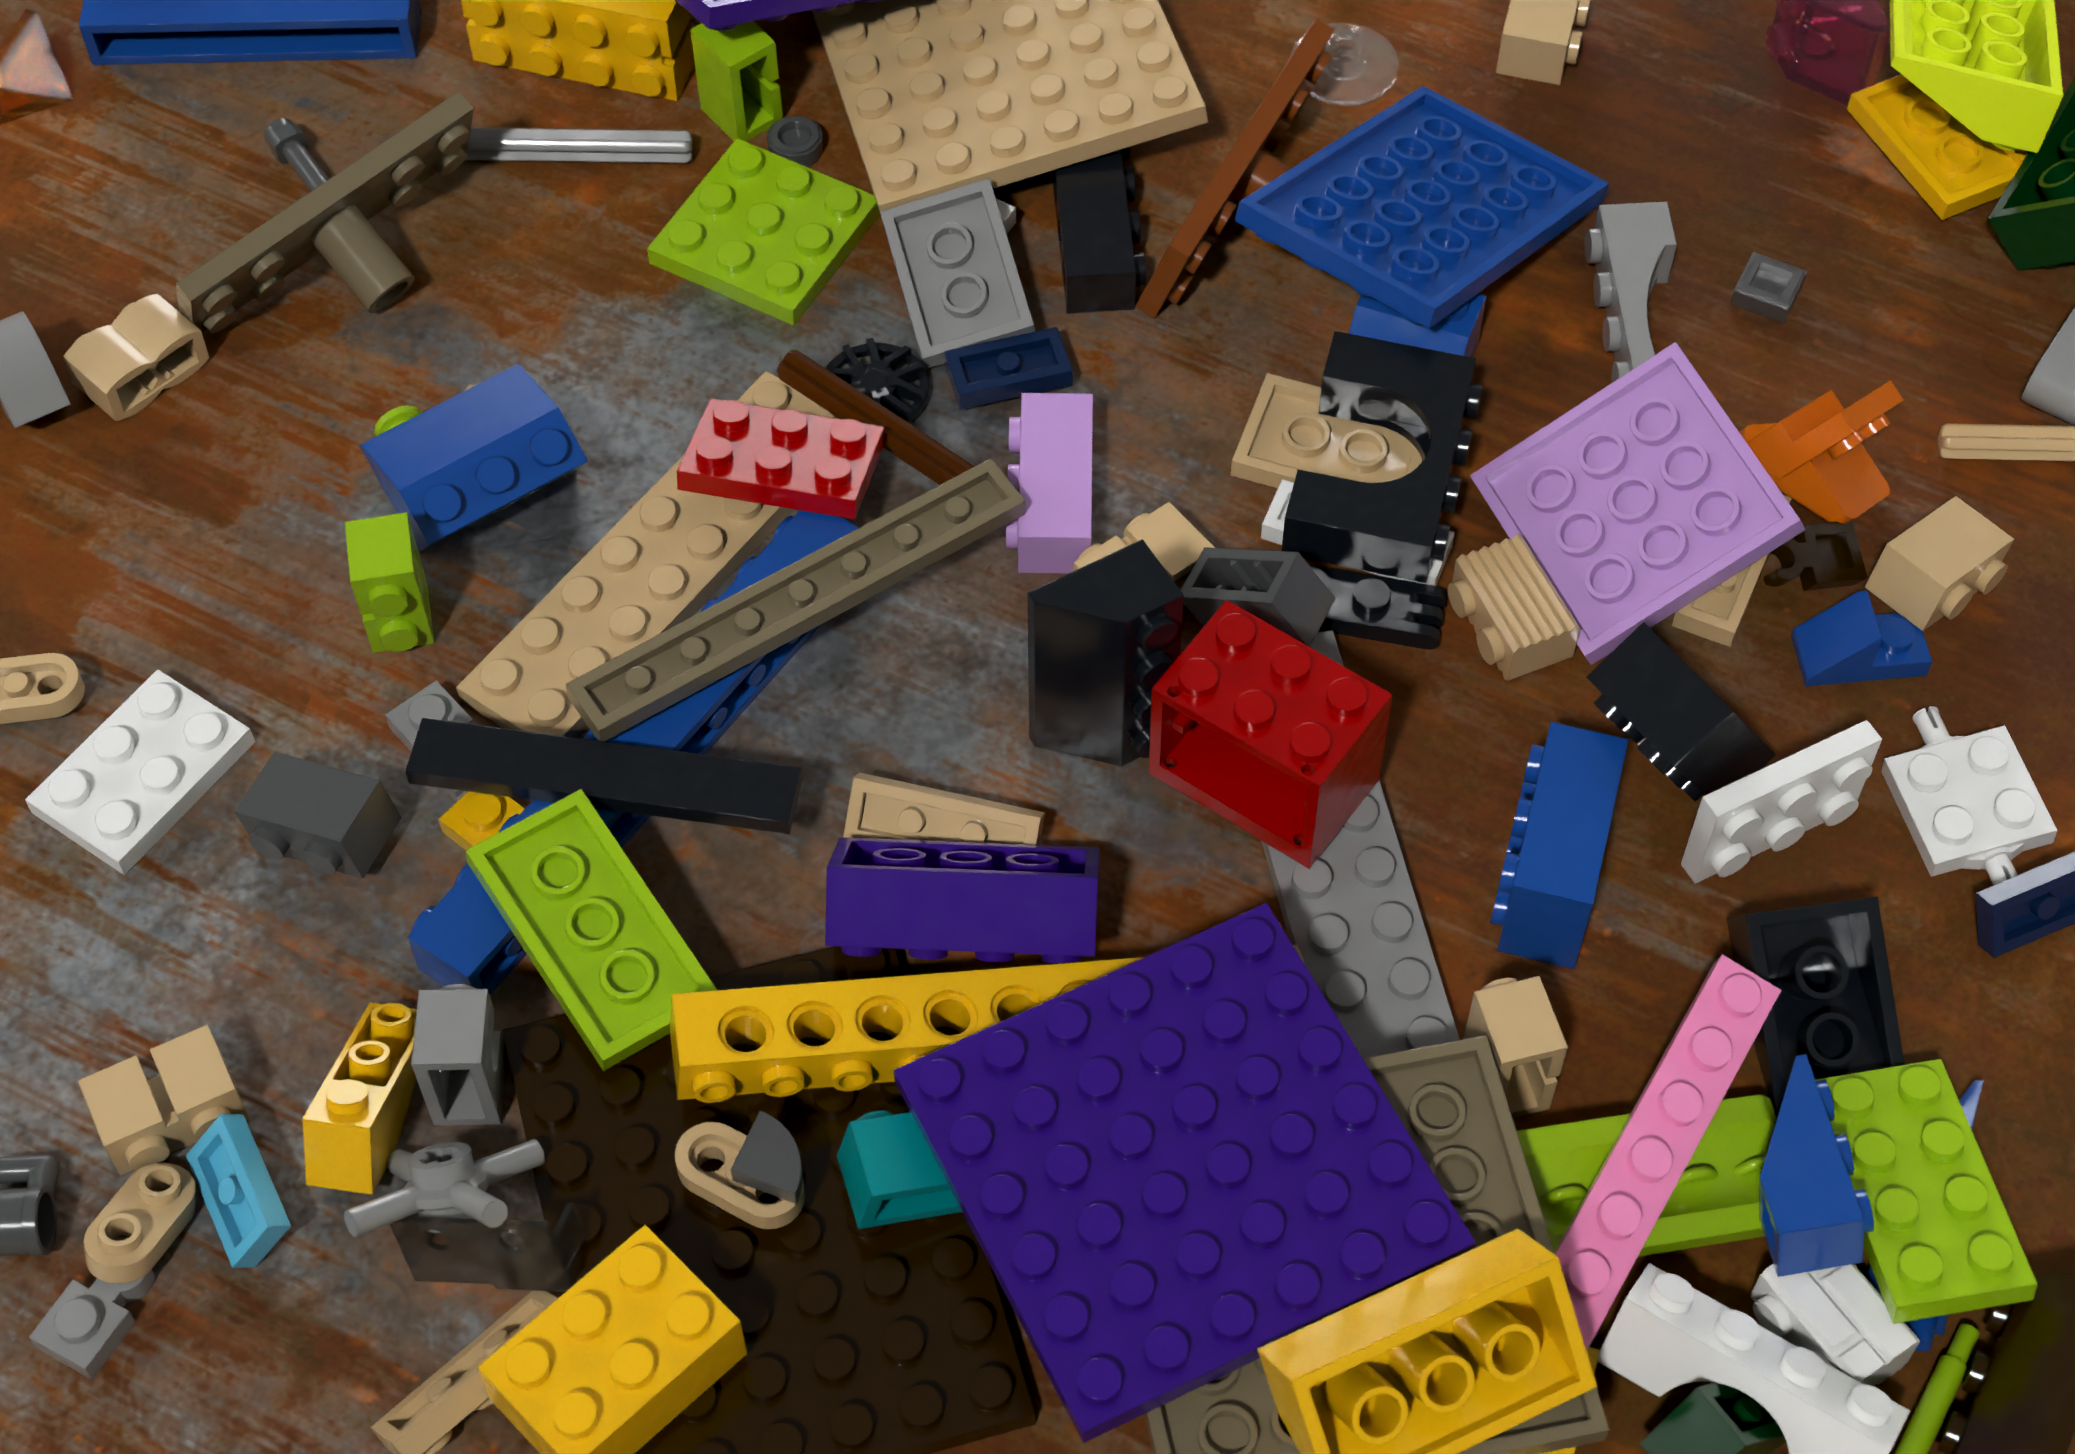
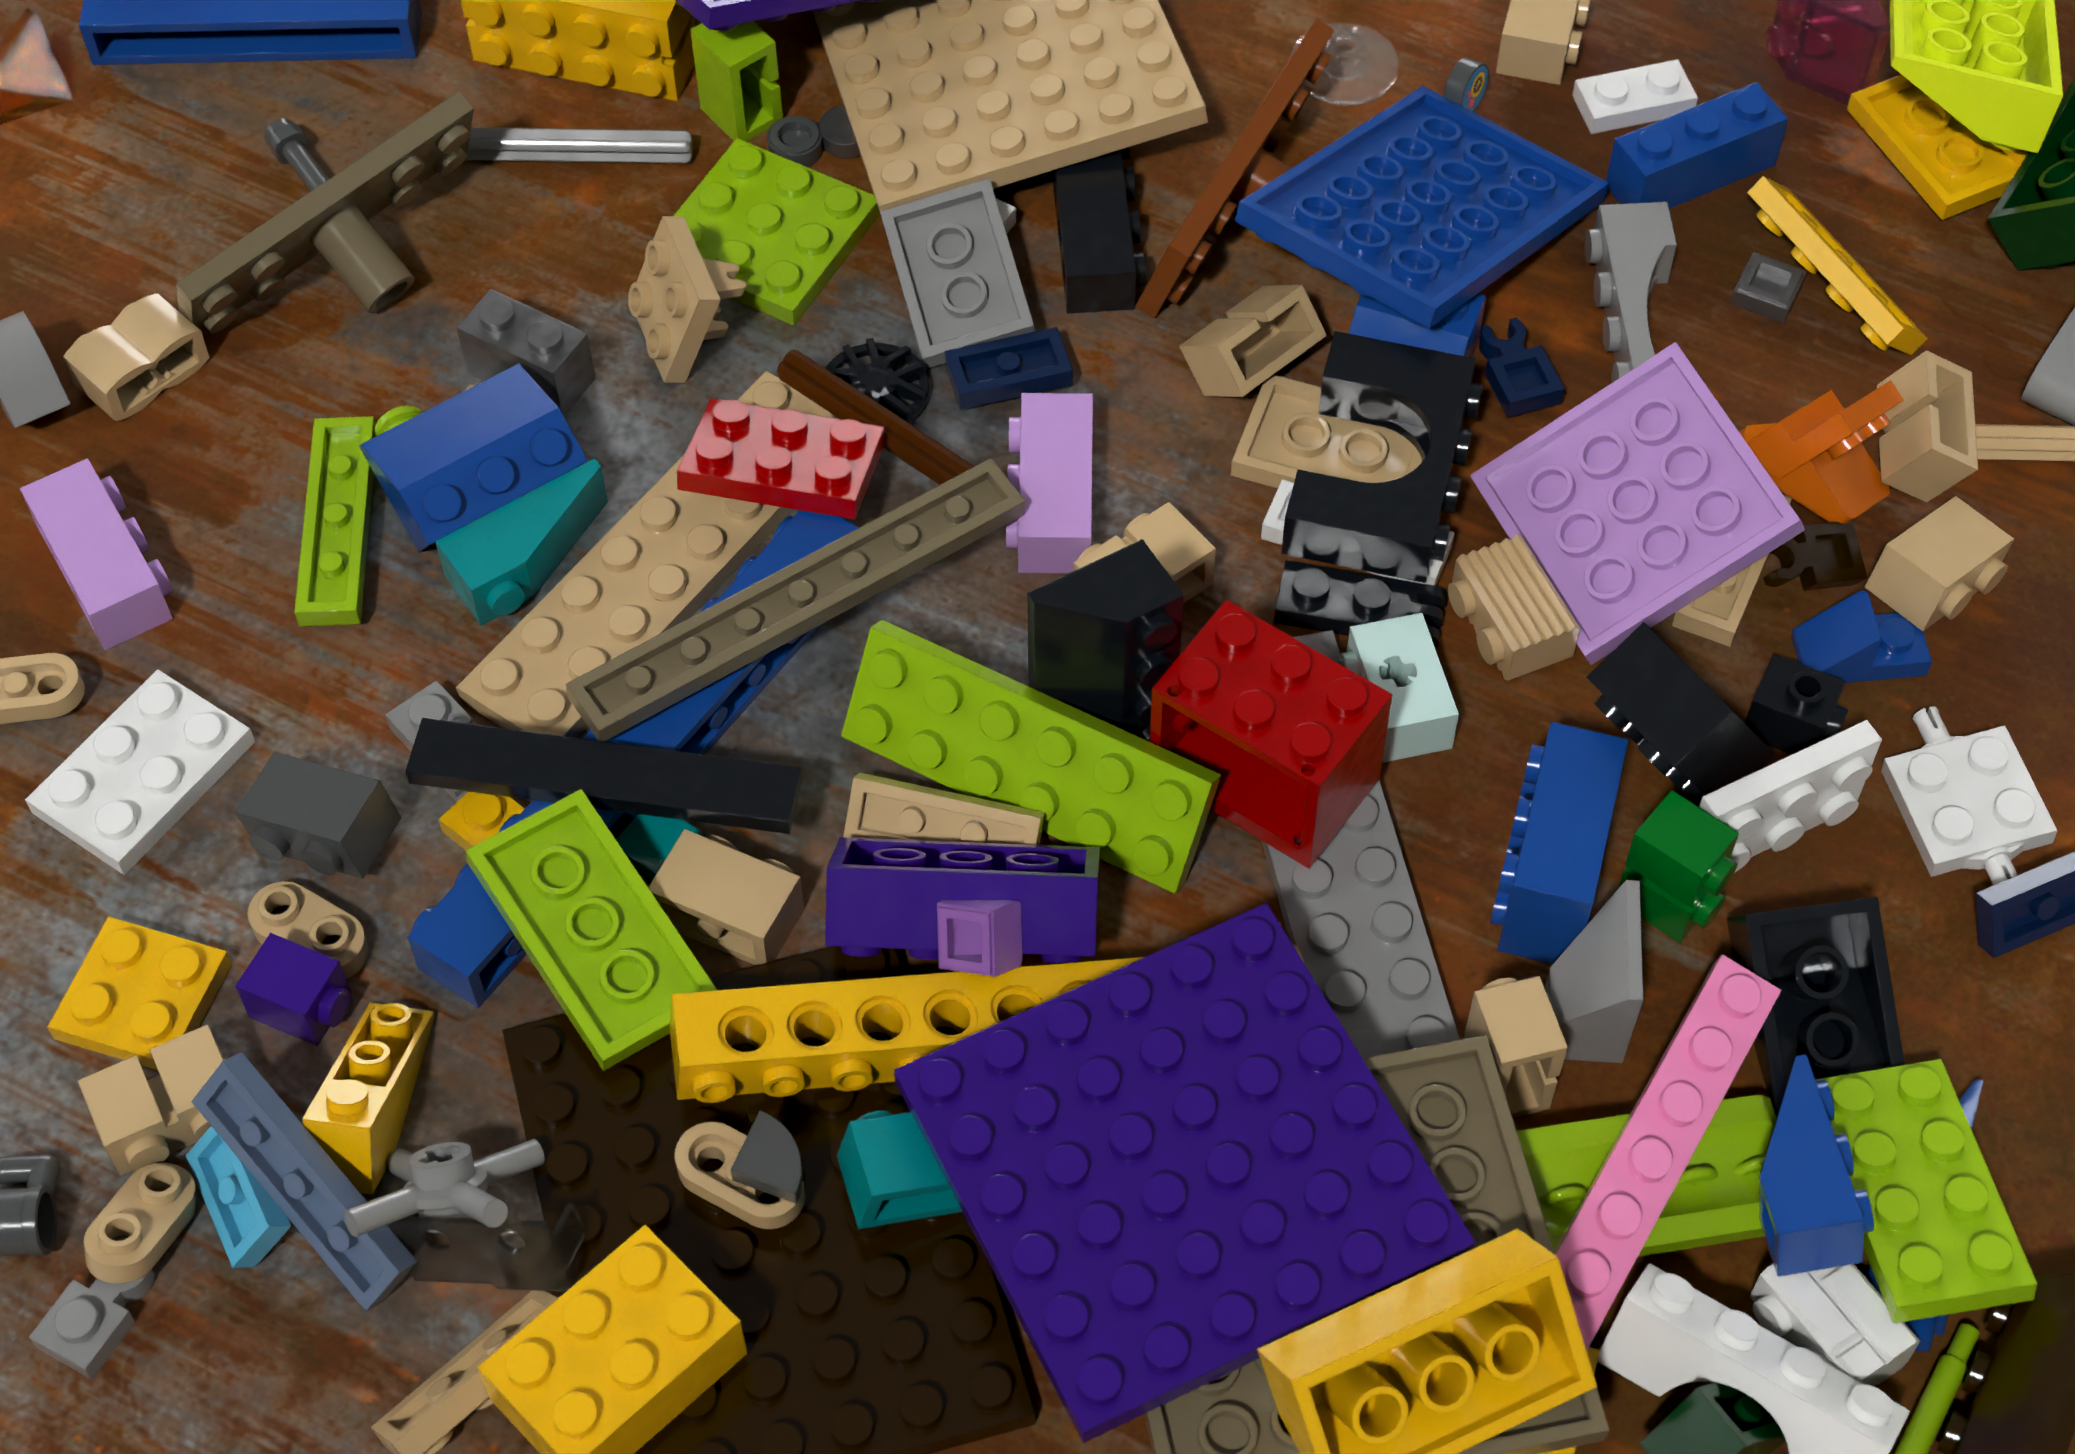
(99, 552): none -> lavender brick
(138, 991): none -> yellow plate
(294, 989): none -> dark purple brick
(301, 1179): none -> sand blue plate
(309, 923): none -> tan plate
(335, 524): none -> lime plate
(389, 582): lime piece -> none
(459, 1056): light grey brick -> none
(507, 332): none -> flat silver brick
(516, 548): none -> teal slope
(650, 840): none -> teal tile
(680, 298): none -> tan plate
(728, 897): none -> tan brick
(838, 134): none -> flat silver tile
(979, 936): none -> medium lavender slope
(1030, 753): none -> lime plate
(1254, 340): none -> tan piece
(1264, 583): dark grey brick -> none
(1405, 663): none -> light aqua brick
(1467, 83): none -> dark grey tile
(1518, 375): none -> dark blue plate
(1600, 981): none -> light grey slope
(1633, 96): none -> white plate
(1681, 866): none -> green piece
(1698, 149): none -> blue brick
(1795, 706): none -> black brick
(1849, 283): none -> yellow plate
(1932, 430): none -> tan piece

